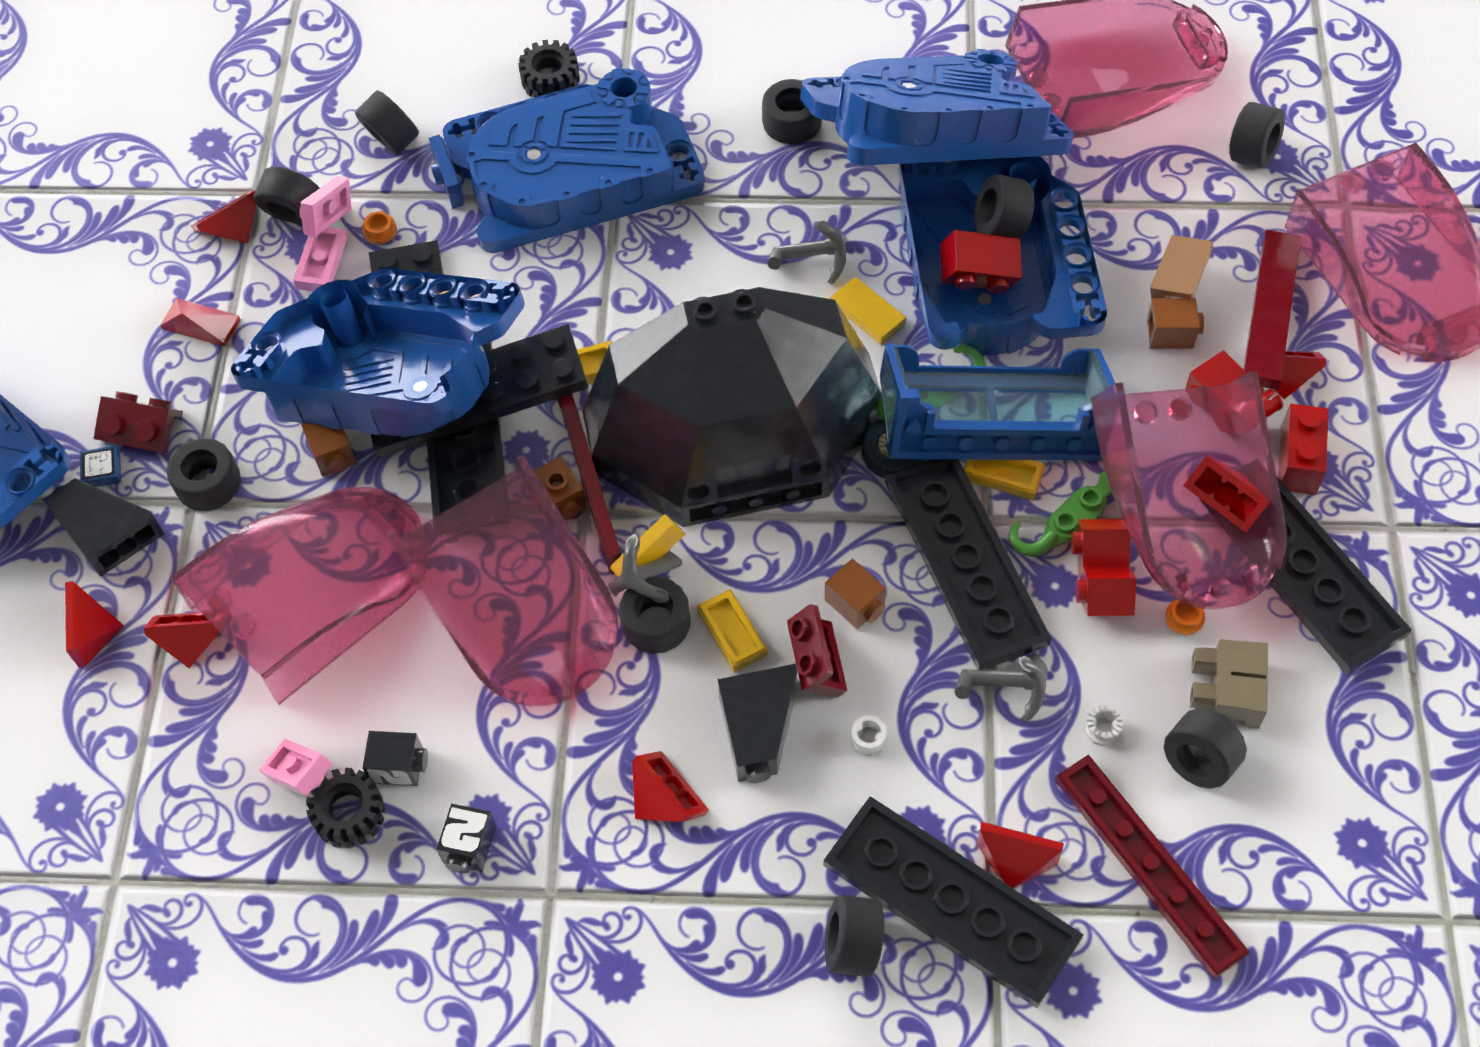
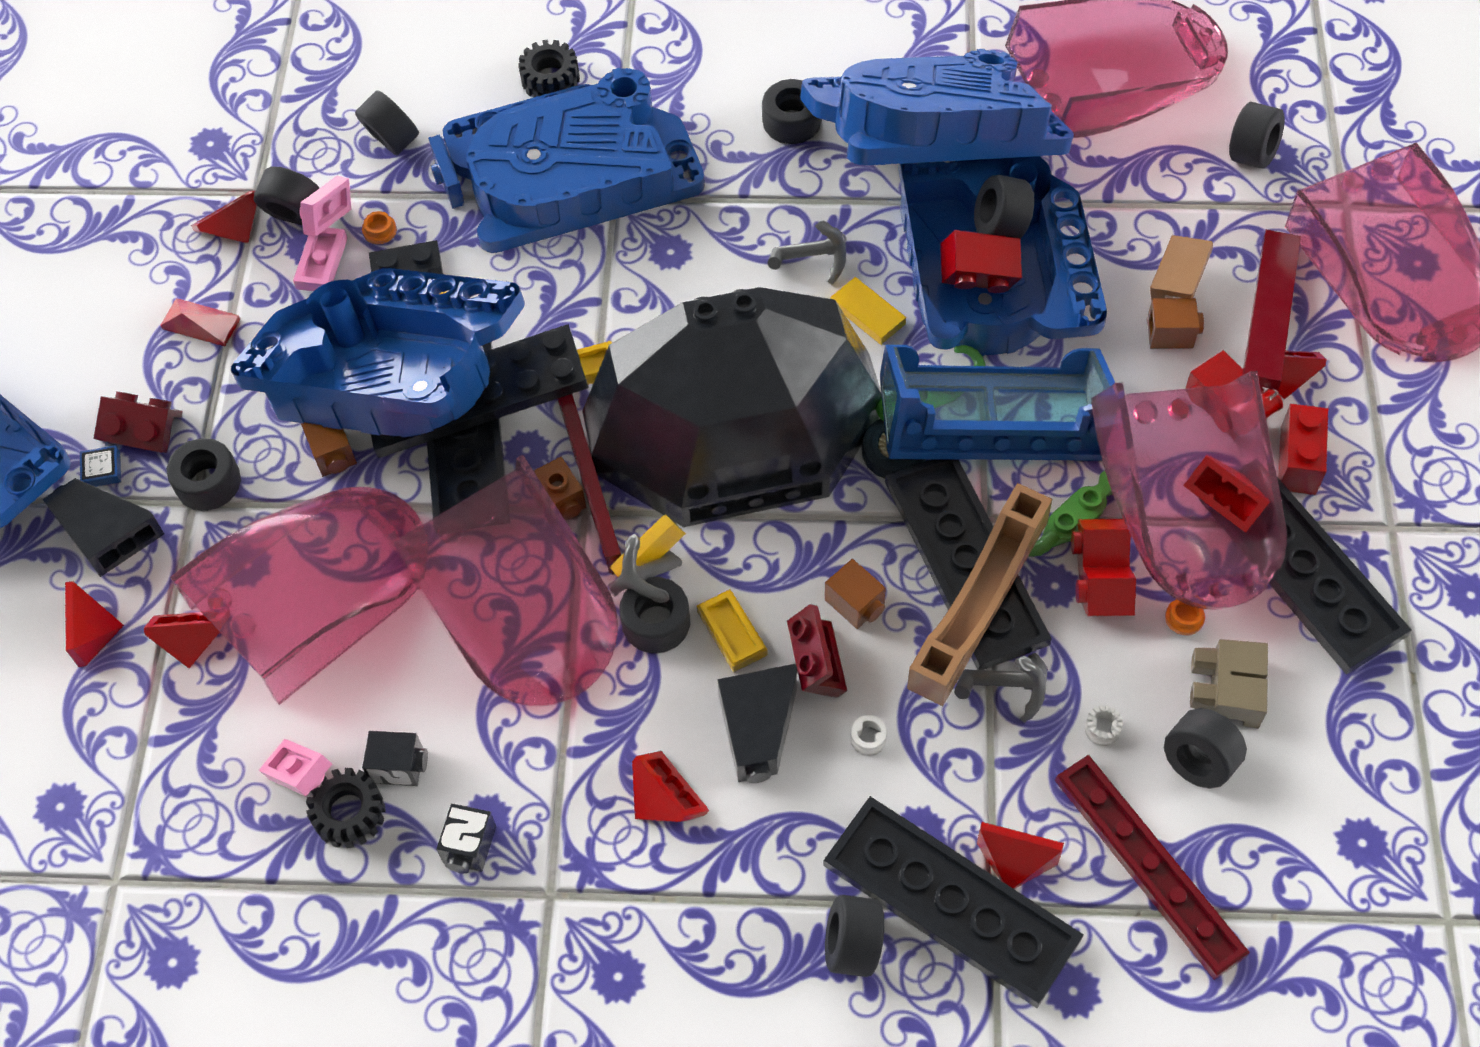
(963, 626): none -> medium nougat arch
(1008, 476): yellow tile -> none

